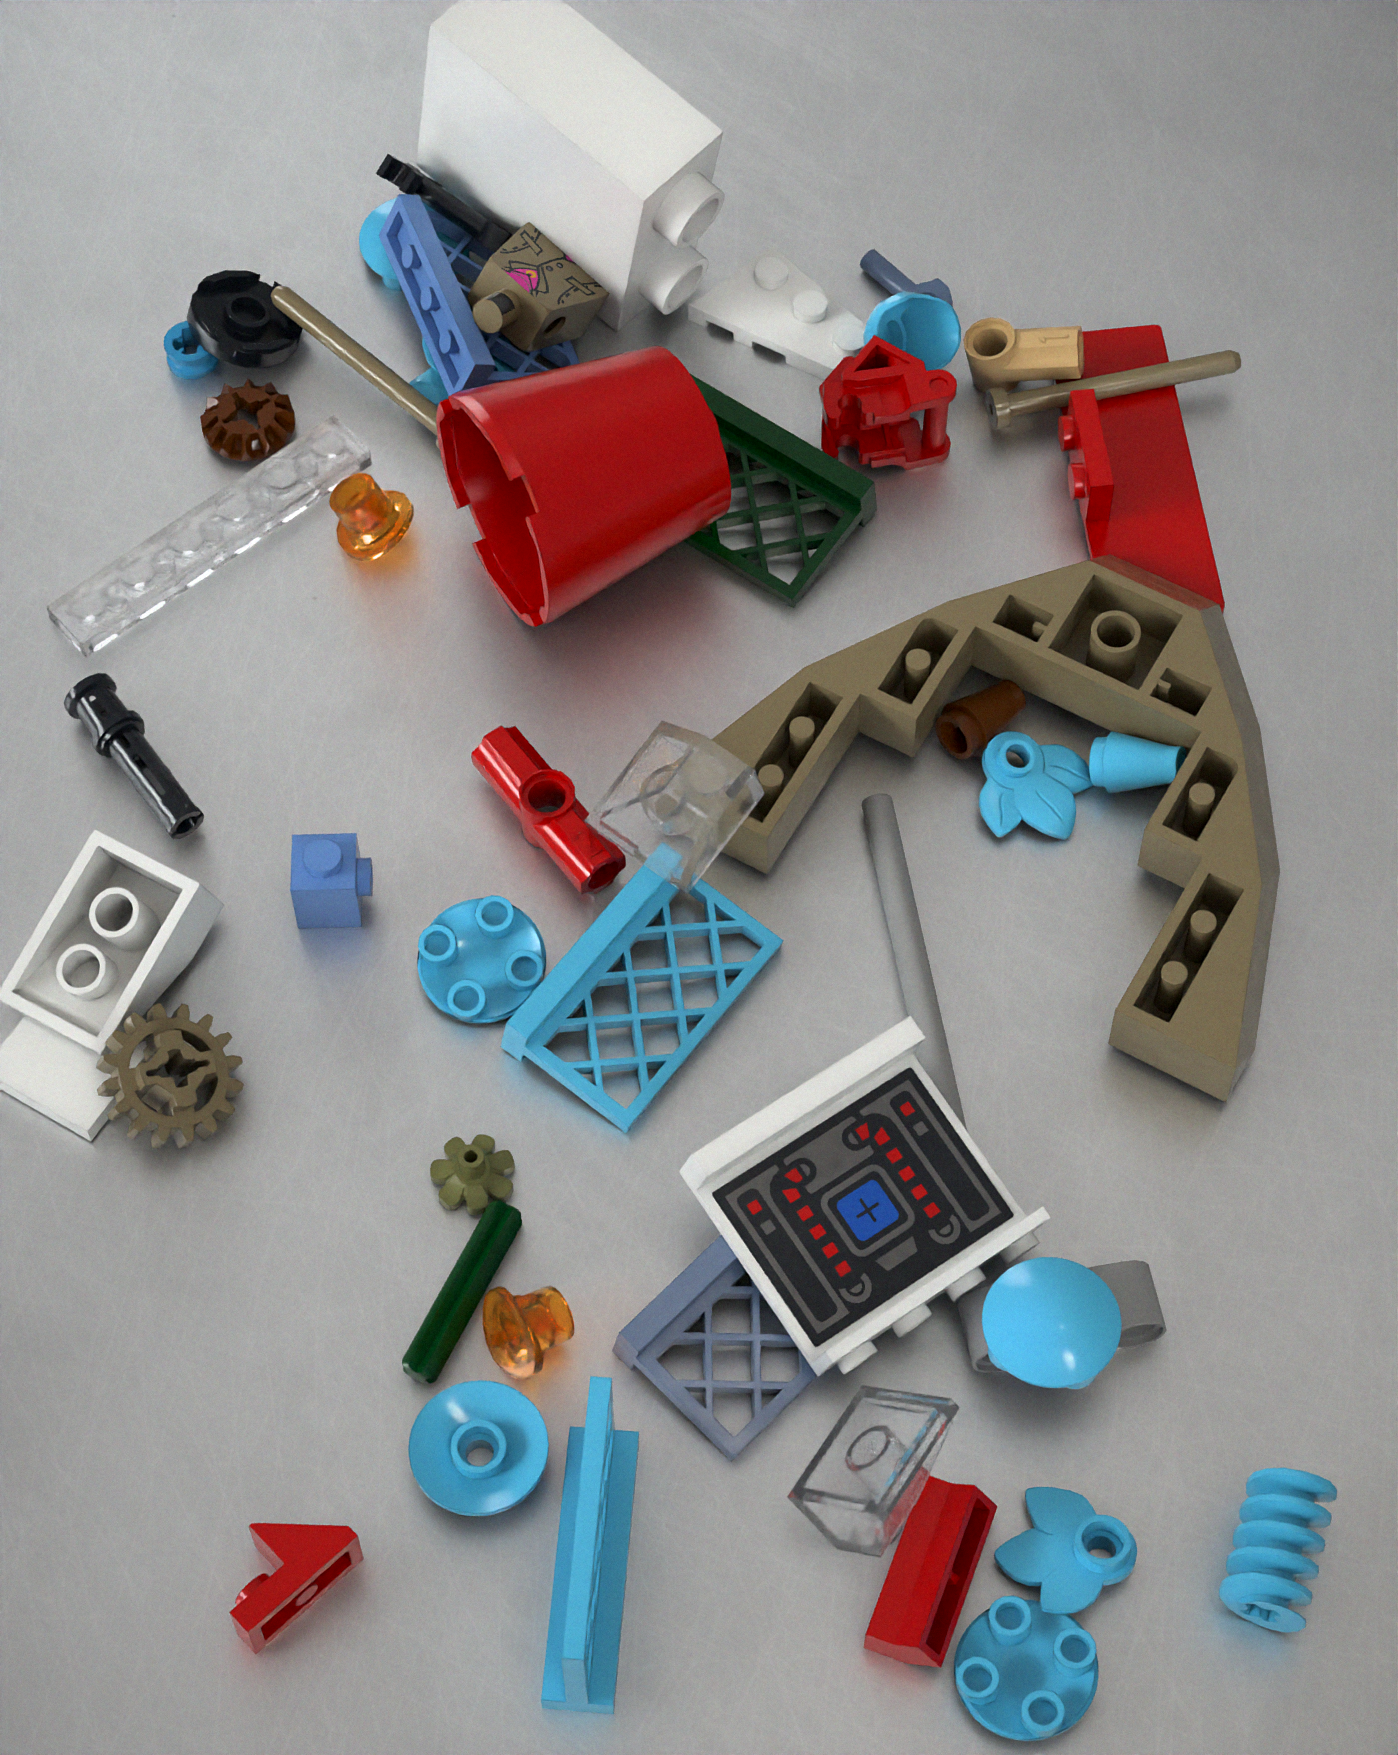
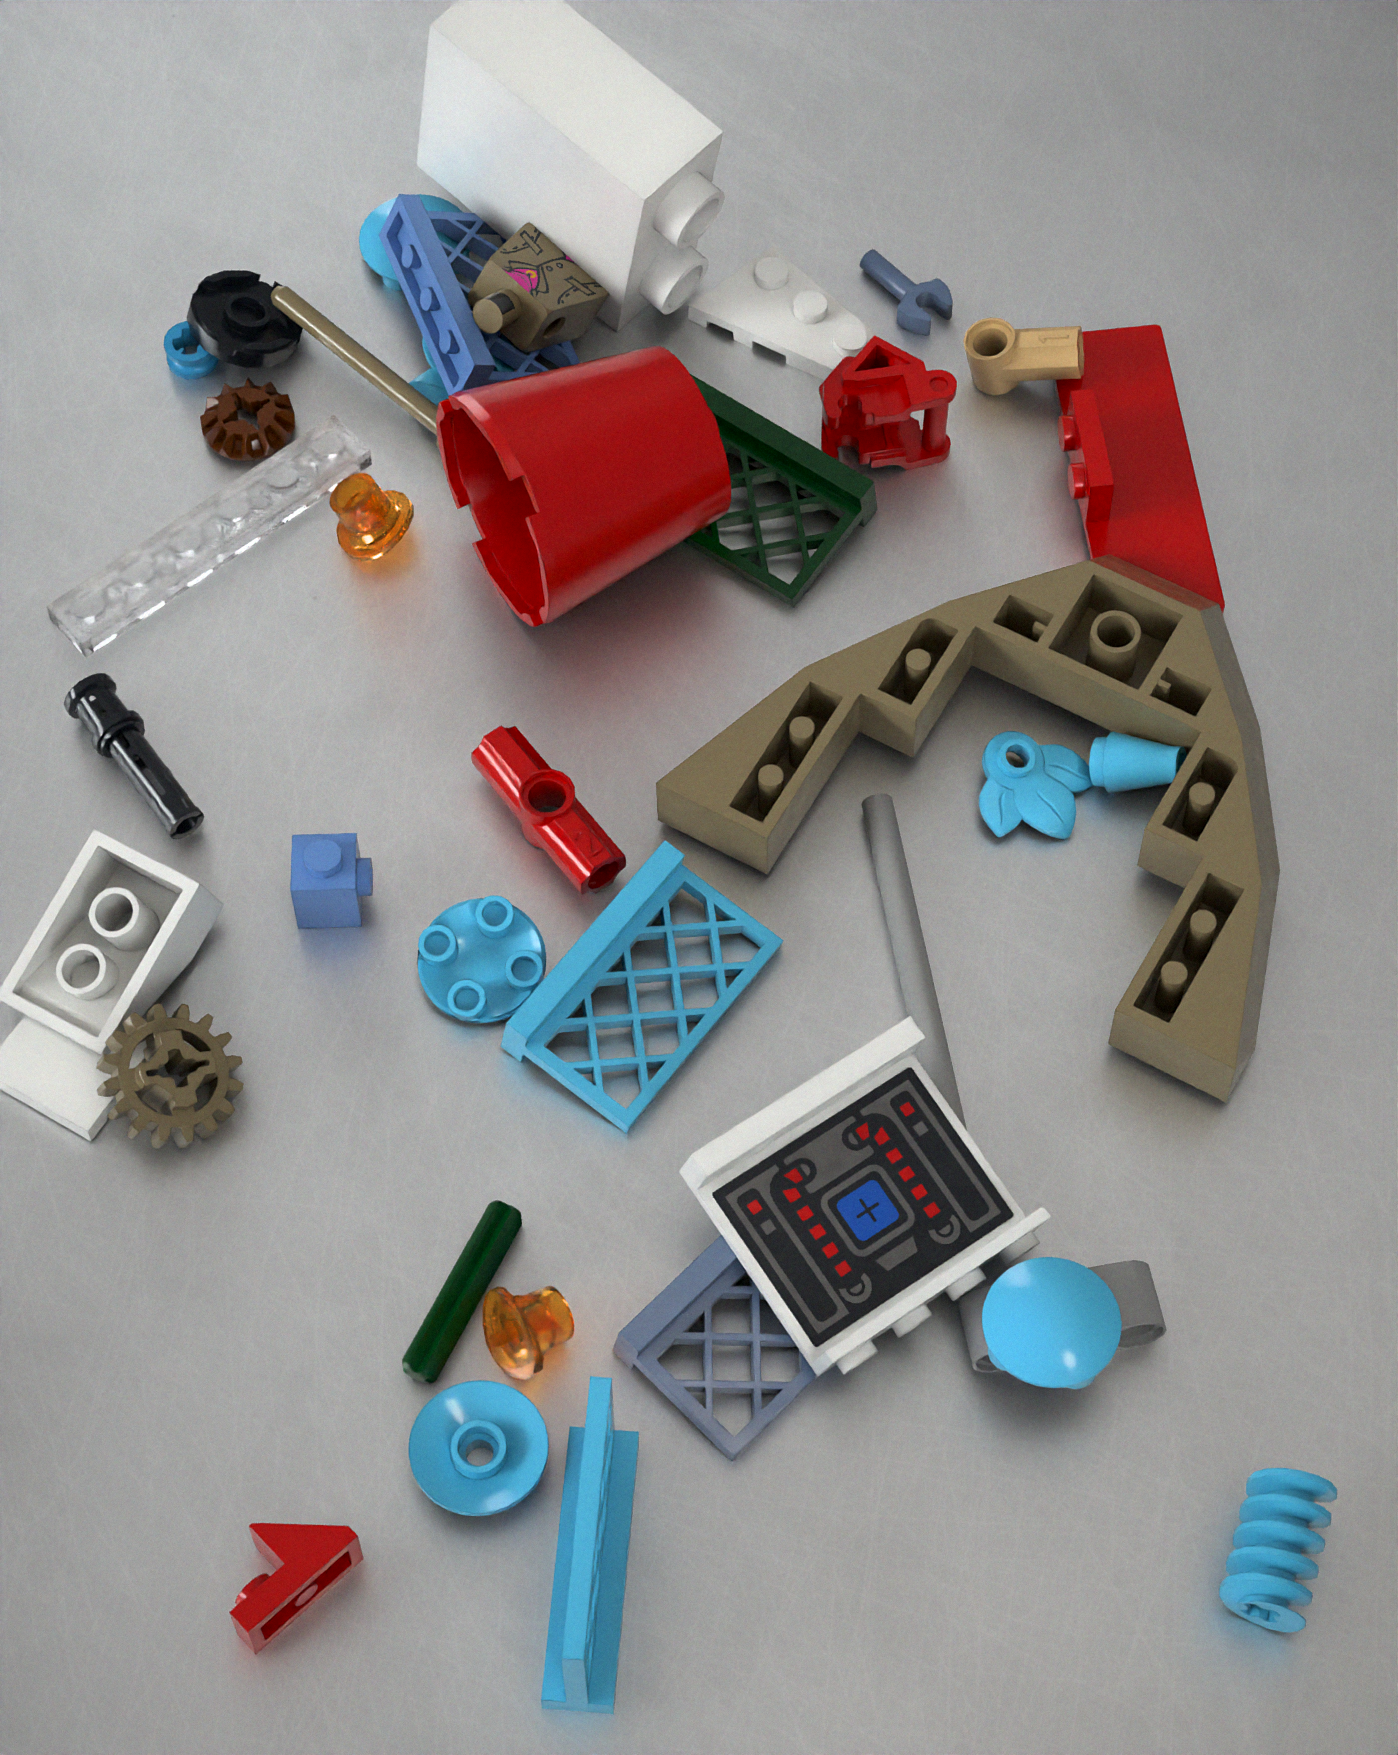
(432, 194): black bar -> none
(473, 1174): olive plant -> none
(677, 804): clear slope -> none
(873, 1467): clear slope -> none
(918, 326): medium azure hair -> none
(930, 1573): red piece -> none
(975, 719): reddish brown cone -> none
(1004, 406): dark tan bar -> none
(1026, 1670): medium azure dish -> none
(1059, 1547): medium azure plate -> none

